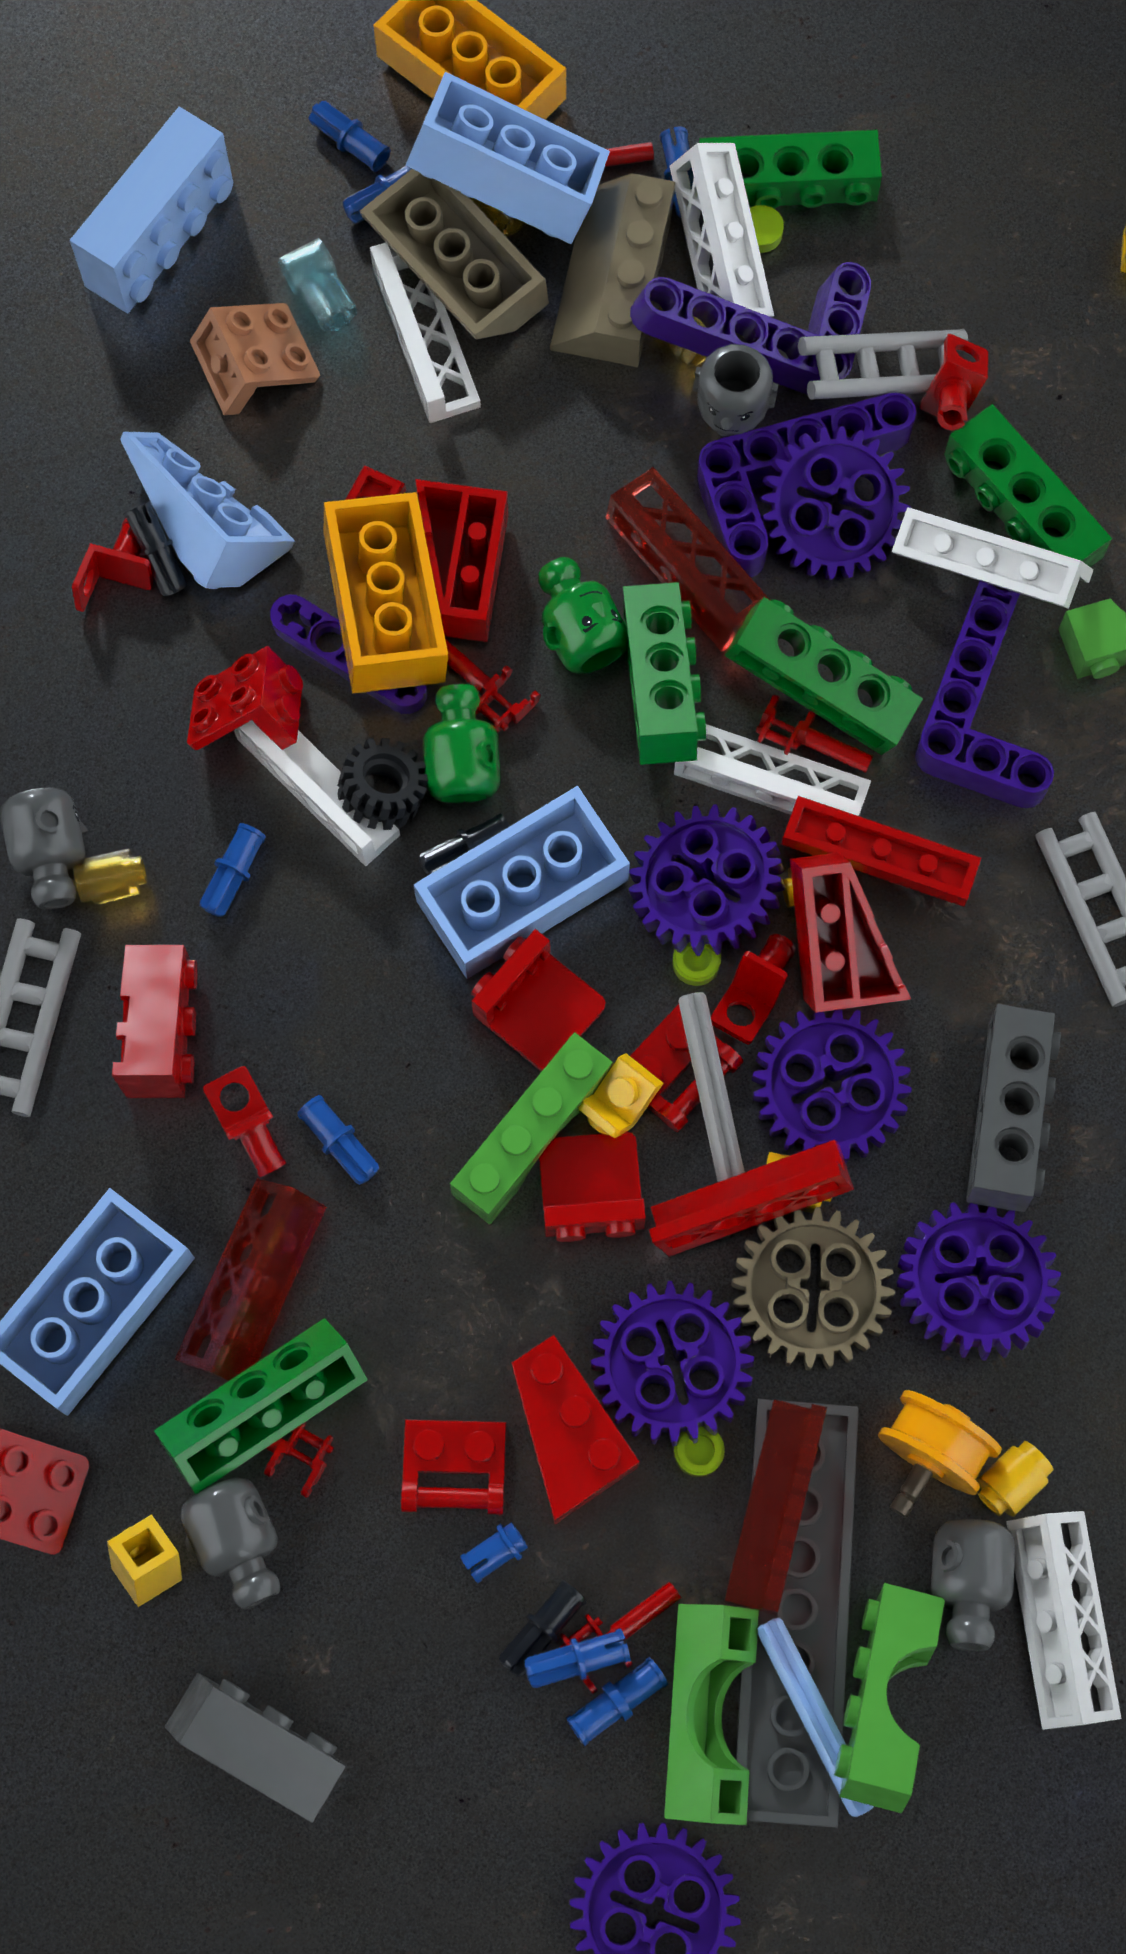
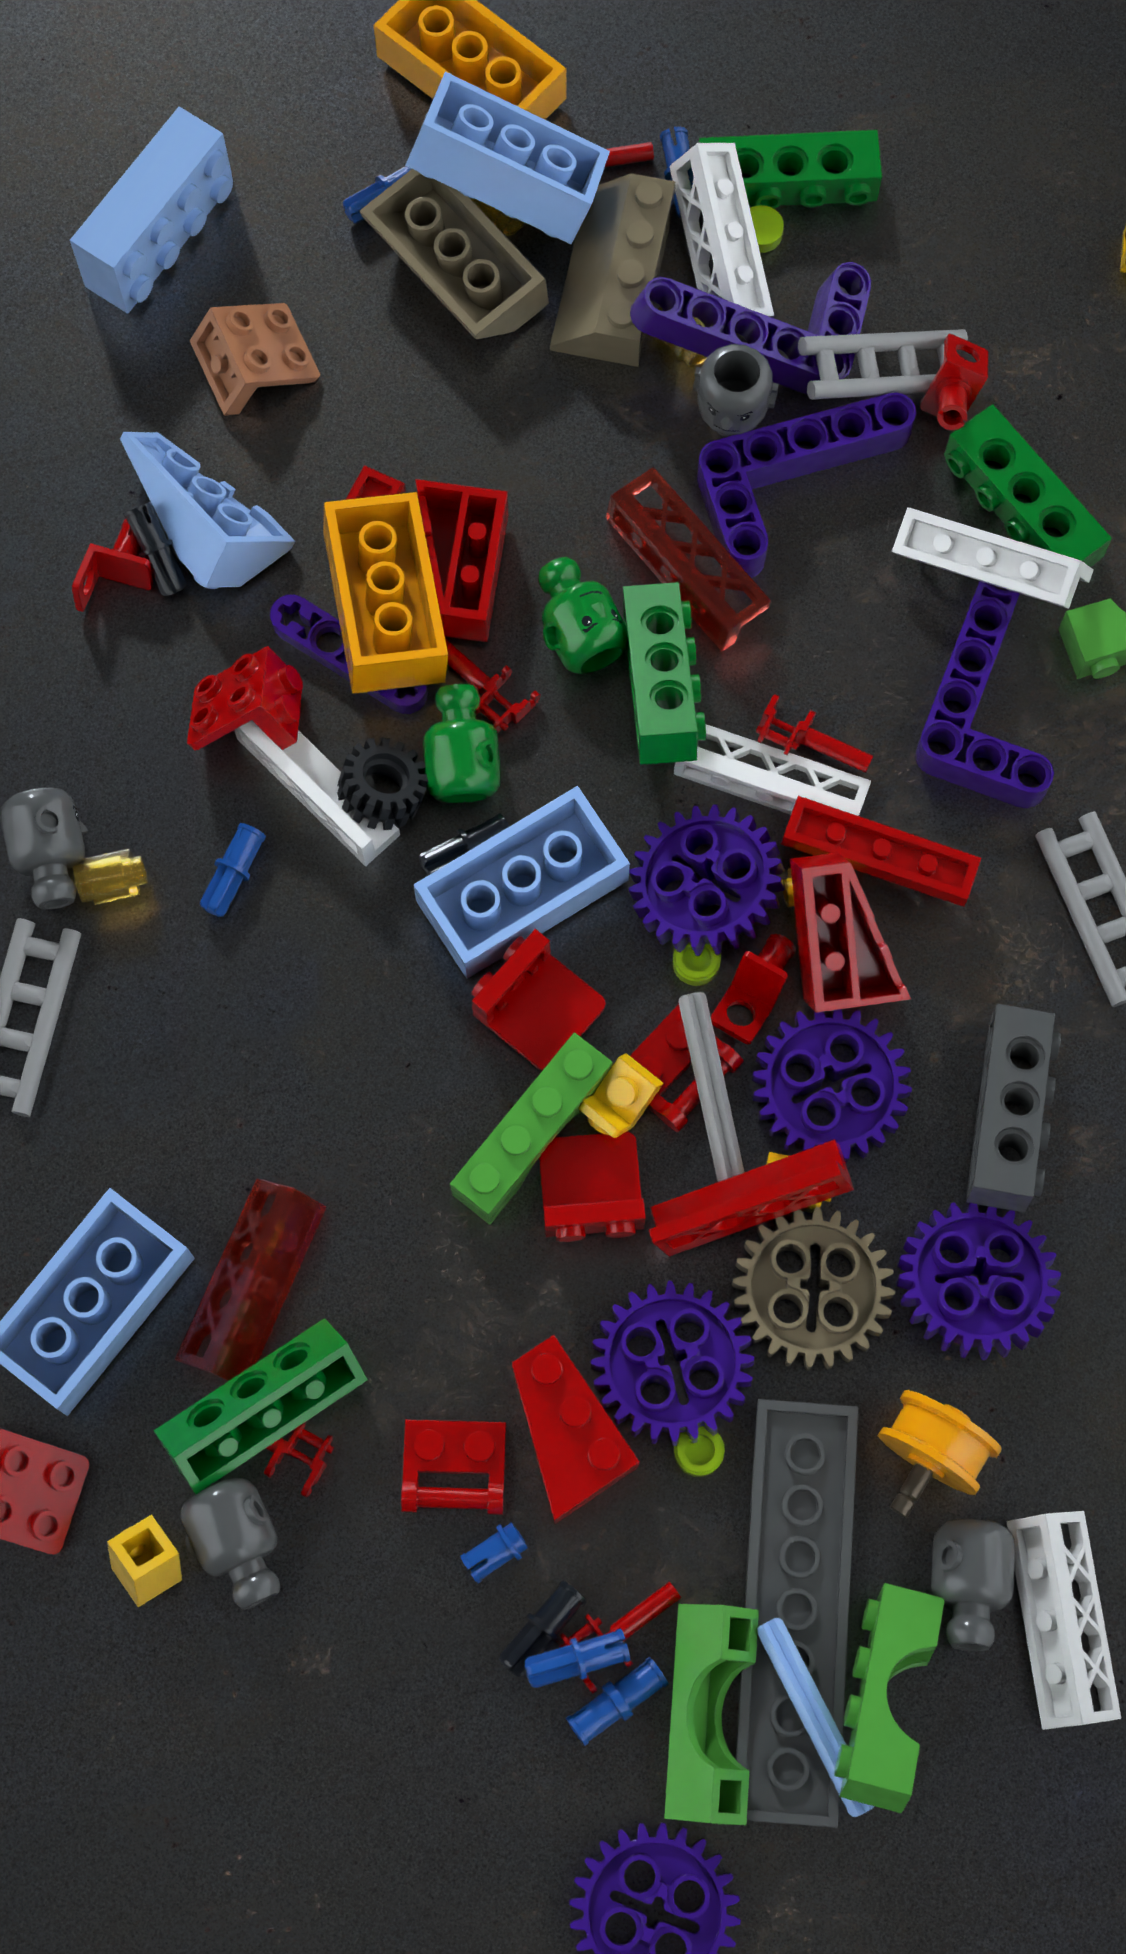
(156, 1022): wedge -> none
(248, 1123): red bracket -> none
(255, 1745): dark grey wedge -> none
(314, 276): clear light blue piece -> none
(338, 1140): blue axle -> none
(349, 135): blue axle -> none
(415, 346): white fence -> none
(775, 1506): clear red fence -> none
(798, 676): green brick -> none
(846, 463): dark purple gear -> none
(1014, 1479): yellow brick -> none

